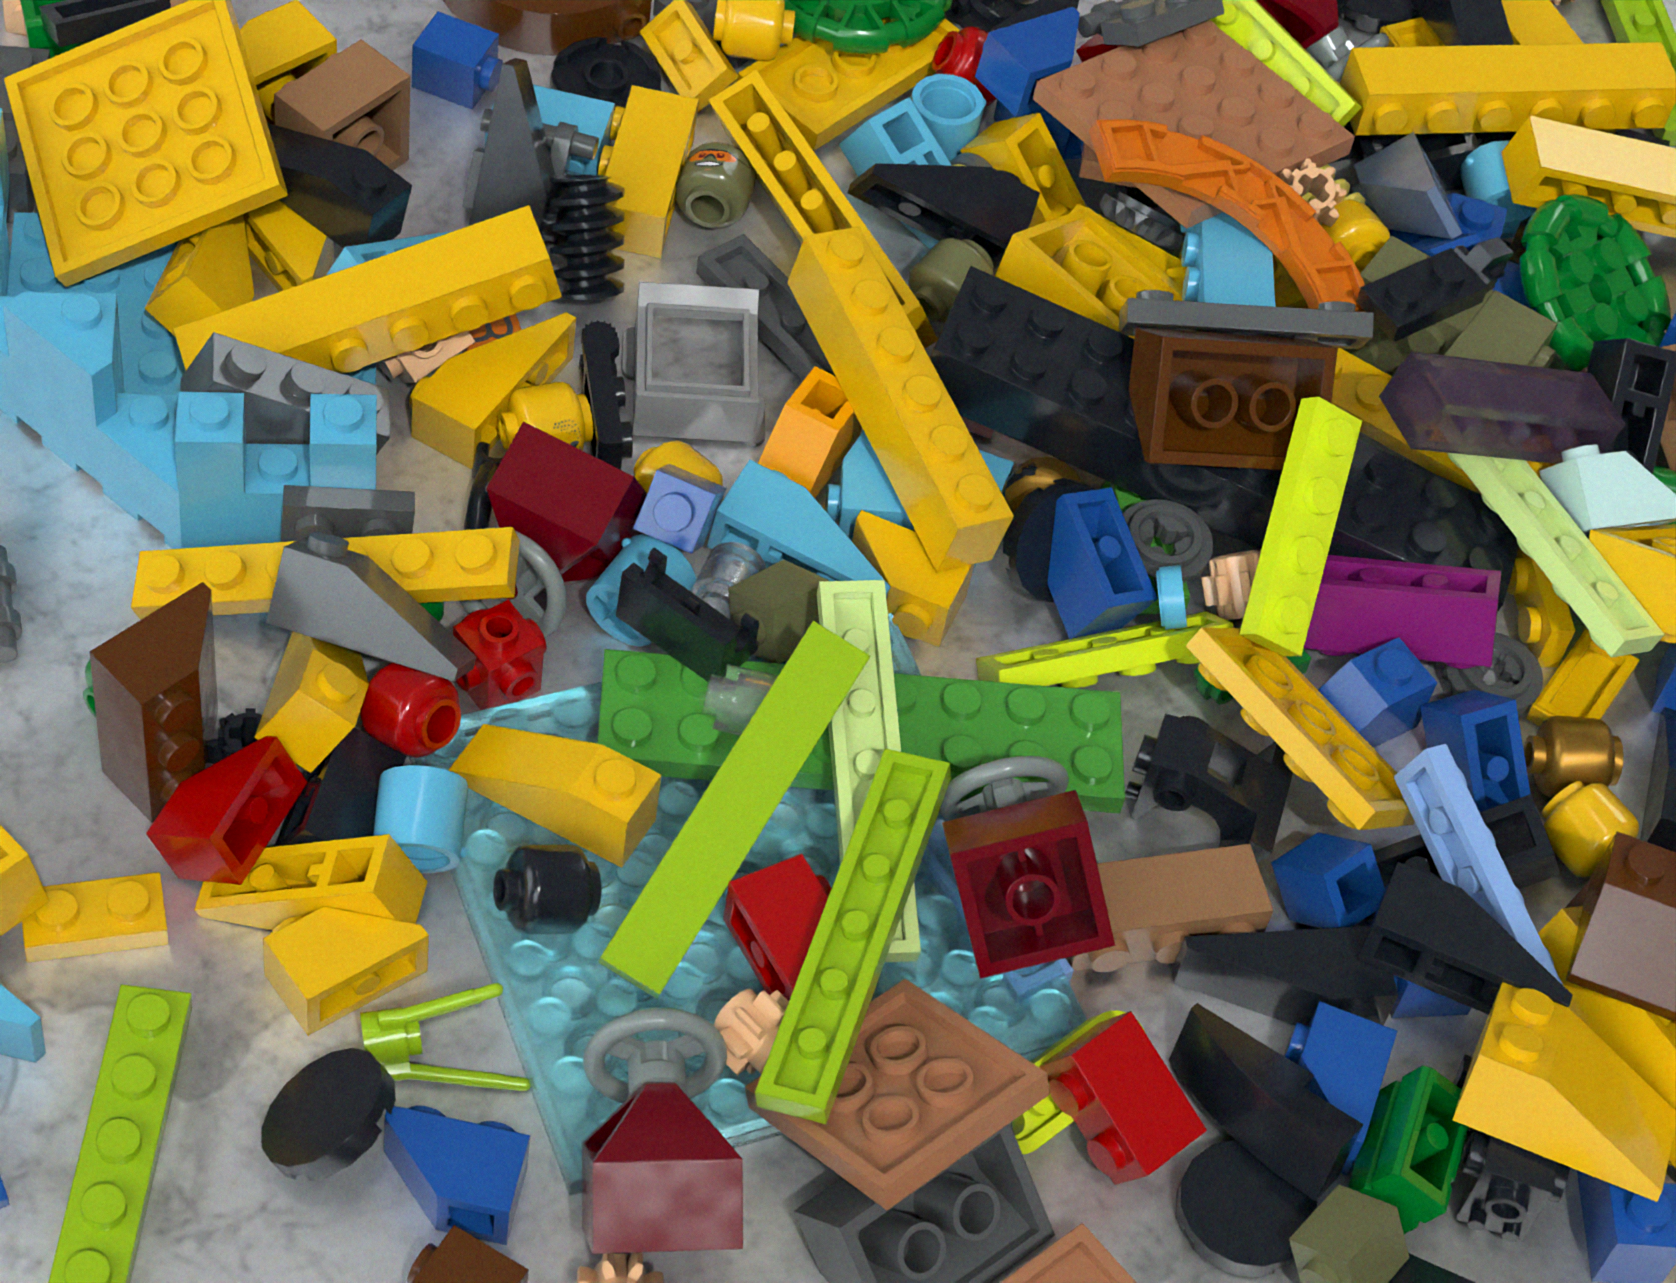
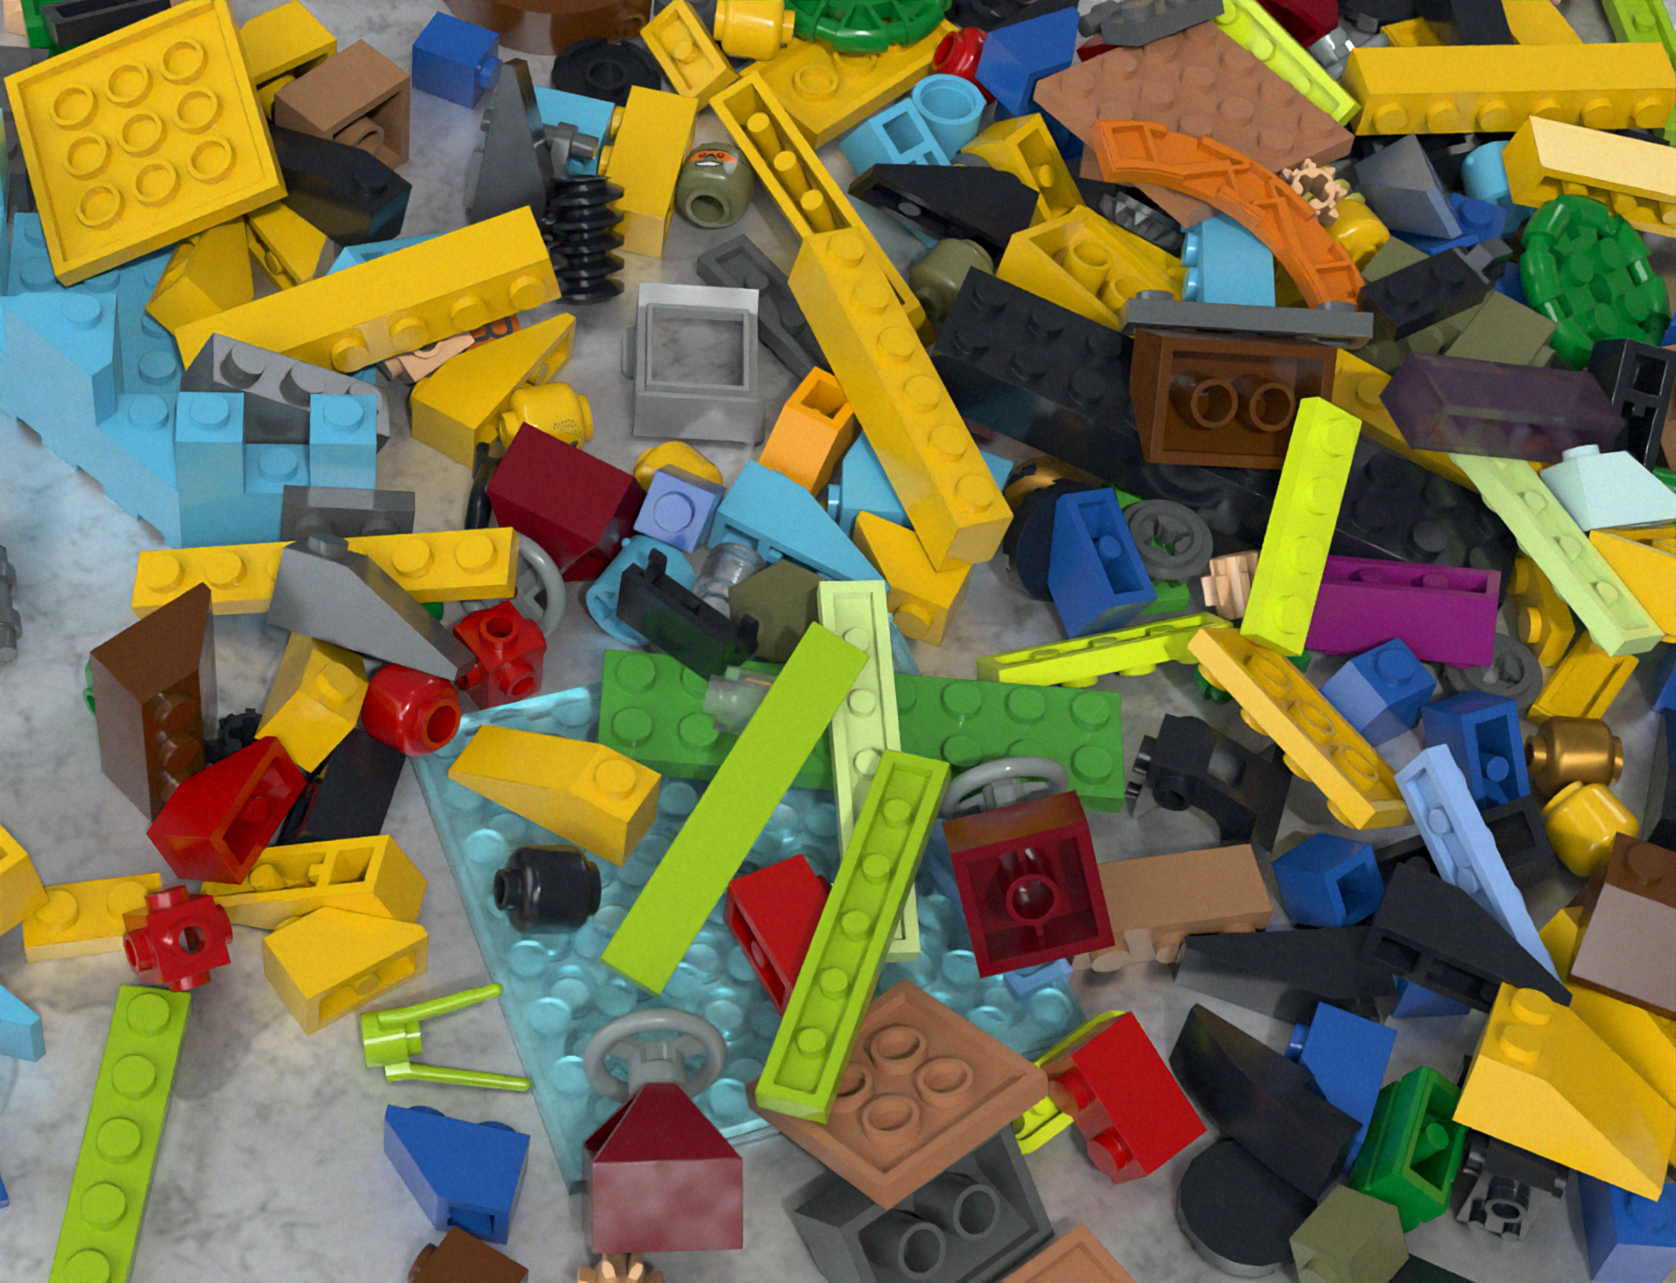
(154, 938): none -> red brick
(327, 1114): black tile -> none
(424, 815): medium azure piece -> none
(605, 393): black hinge -> none
(750, 1027): light nougat gear -> none
(1171, 597): medium azure tile -> none

